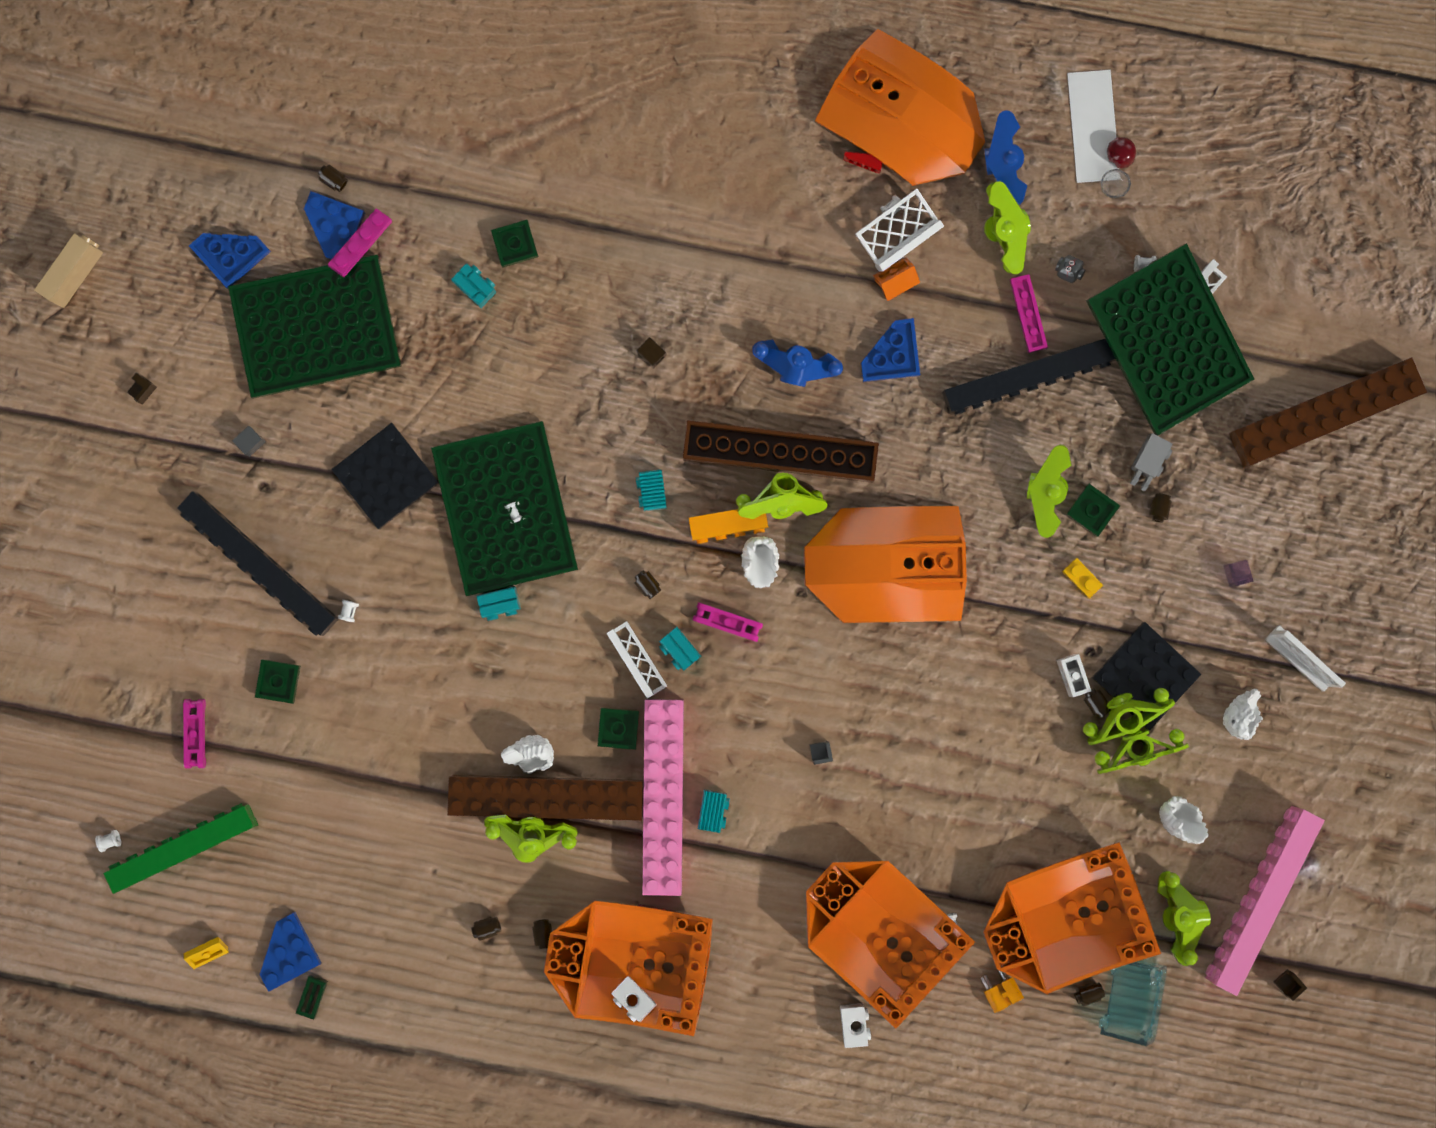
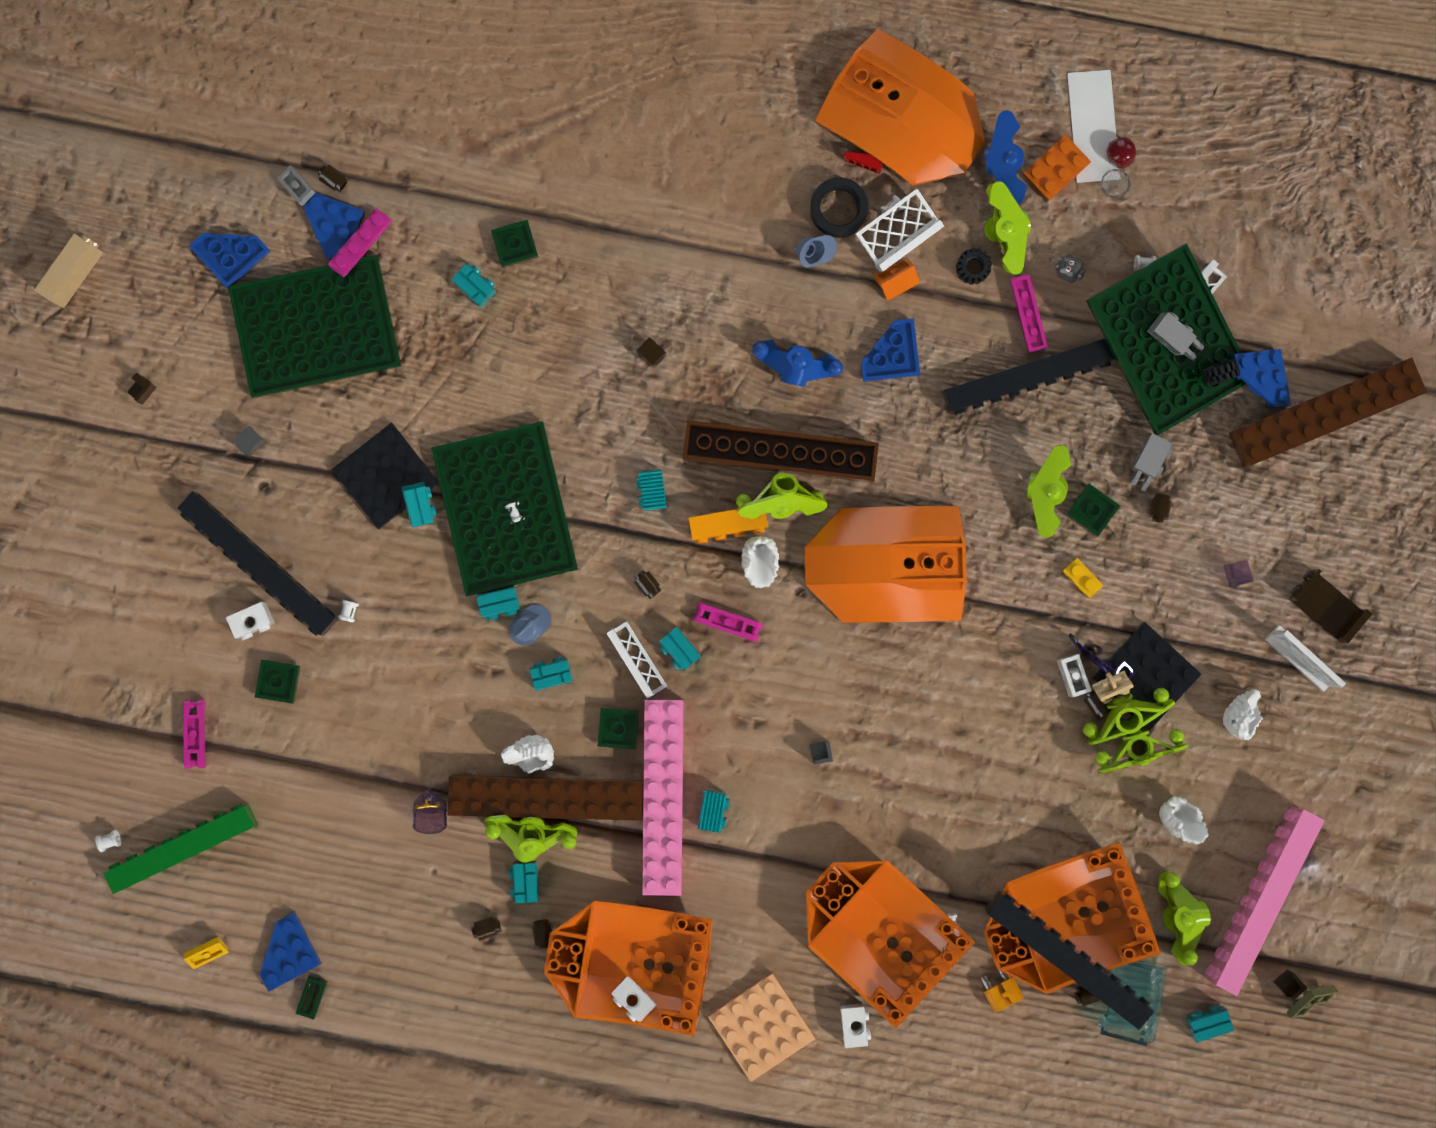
(239, 621): none -> white brick
(296, 185): none -> light grey plate
(418, 504): none -> teal brick
(429, 813): none -> helmet
(525, 882): none -> teal brick
(530, 624): none -> sand blue piece
(551, 674): none -> teal brick
(761, 1027): none -> light nougat plate
(816, 250): none -> sand blue piece
(848, 186): none -> black tyre
(976, 255): none -> black tyre
(1056, 168): none -> orange plate
(1069, 960): none -> black brick
(1098, 662): none -> piece
(1112, 686): none -> tan hips
(1174, 335): none -> light grey hinge
(1209, 1023): none -> teal brick
(1221, 372): none -> black tyre
(1265, 376): none -> blue plate
(1311, 997): none -> olive plate
(1329, 607): none -> dark brown panel

